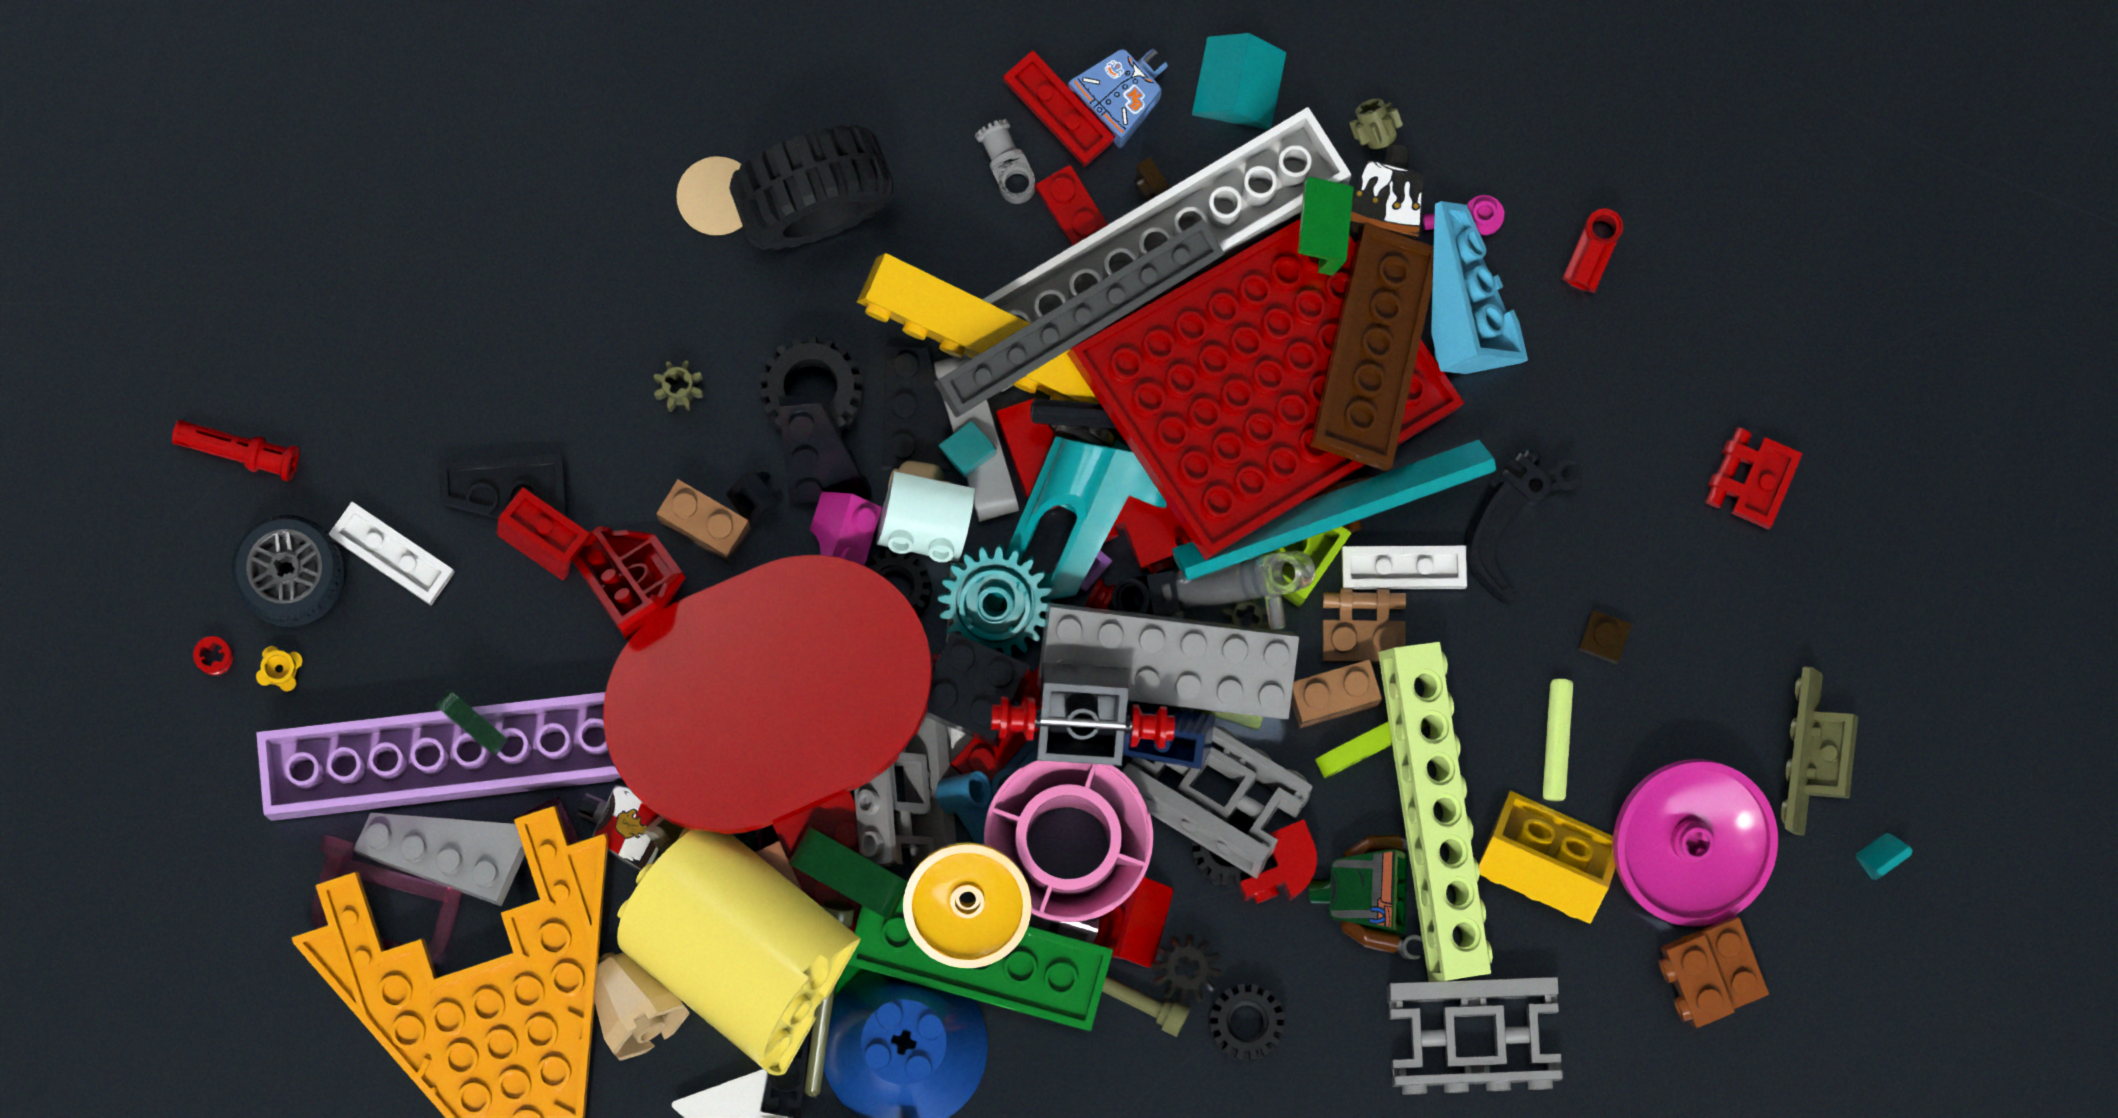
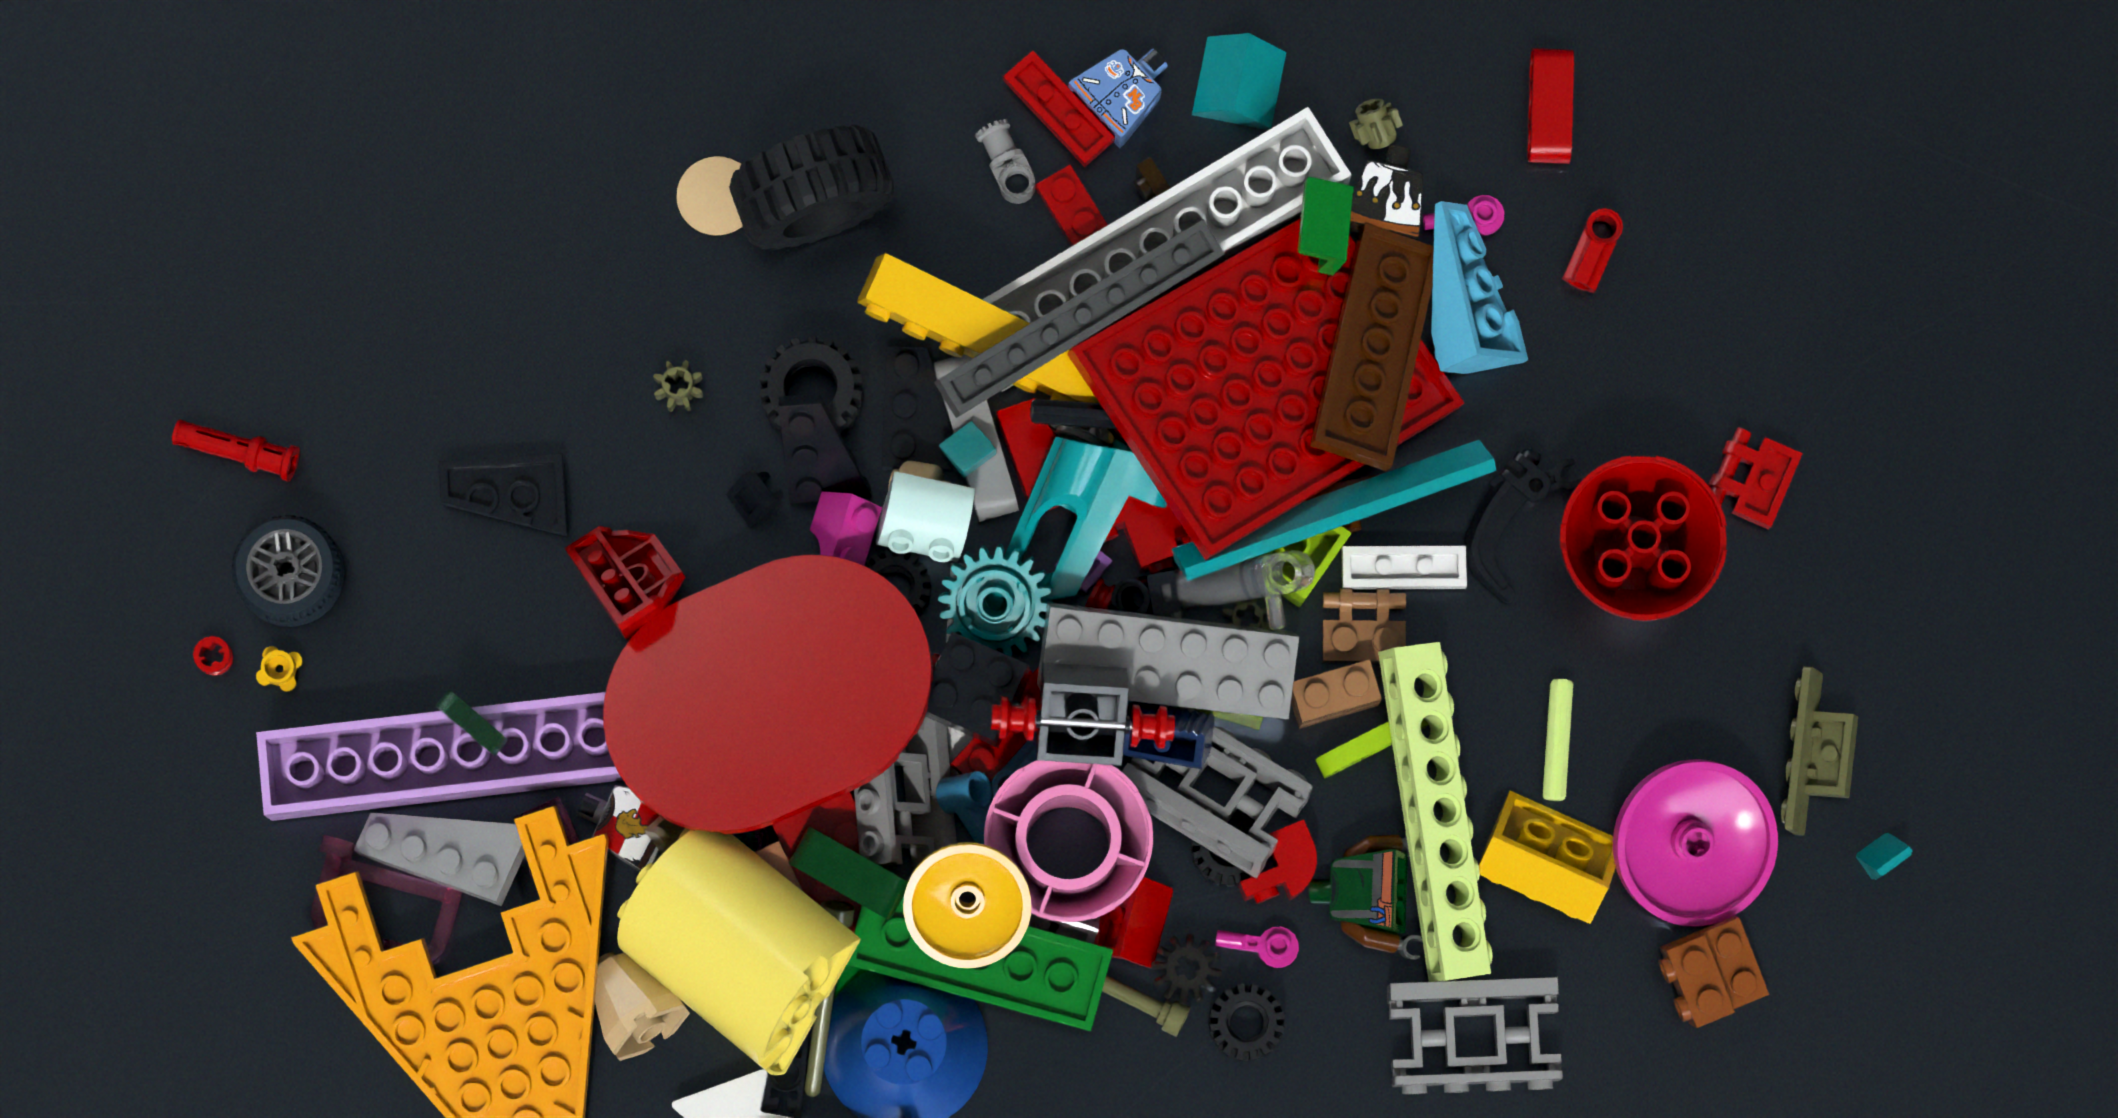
(391, 553): white plate -> none
(541, 533): red panel -> none
(703, 521): medium nougat brick -> none
(1275, 947): none -> dark pink plate
(1550, 106): none -> red beam
(1604, 637): dark brown plate -> none
(1662, 511): none -> red cone

